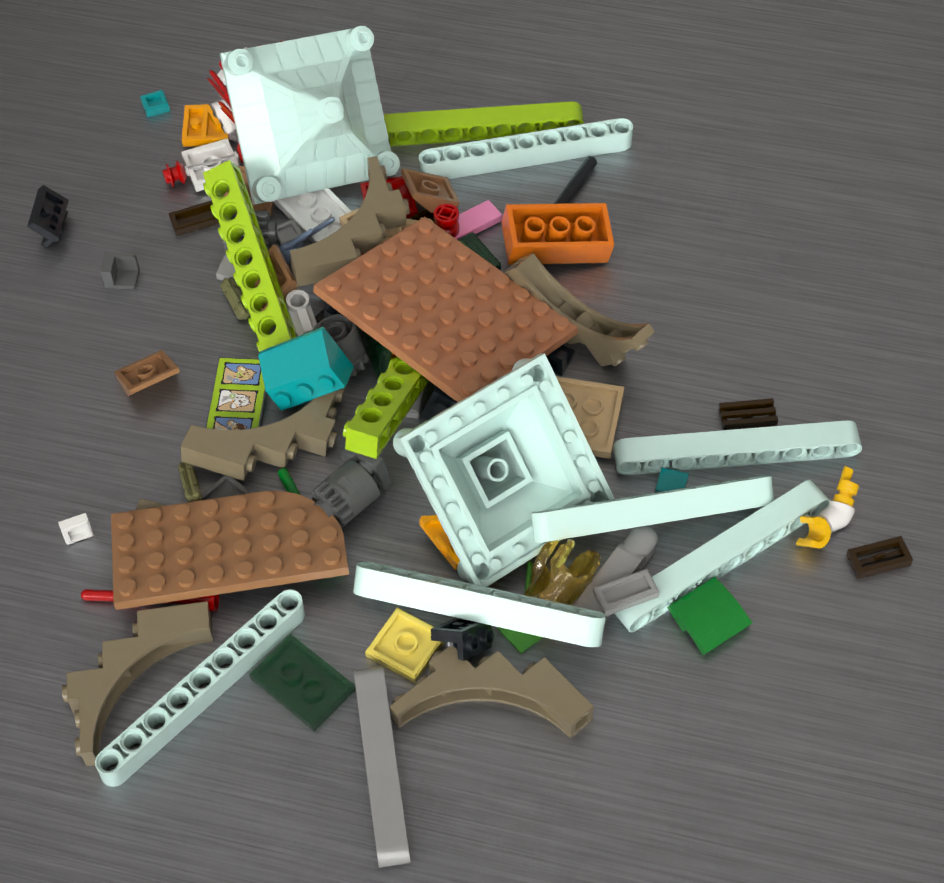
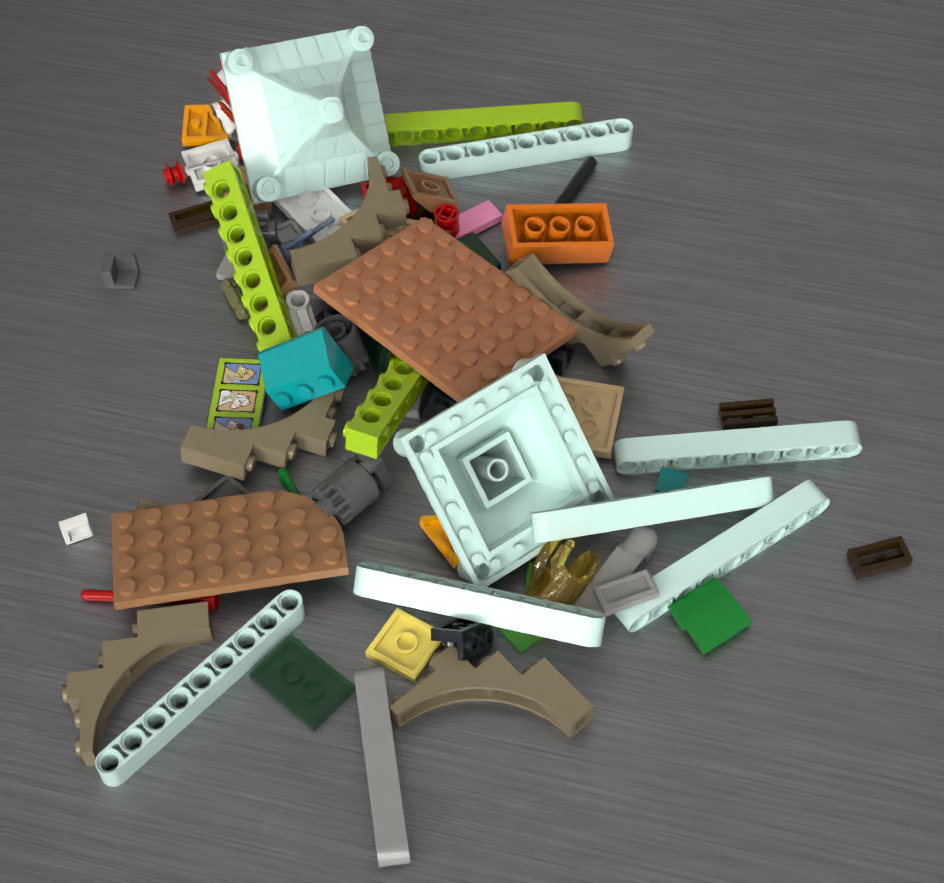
(48, 215): black bracket -> none
(146, 372): medium nougat slope -> none
(155, 103): teal tile -> none
(189, 482): olive axle -> none
(834, 516): yellow piece -> none

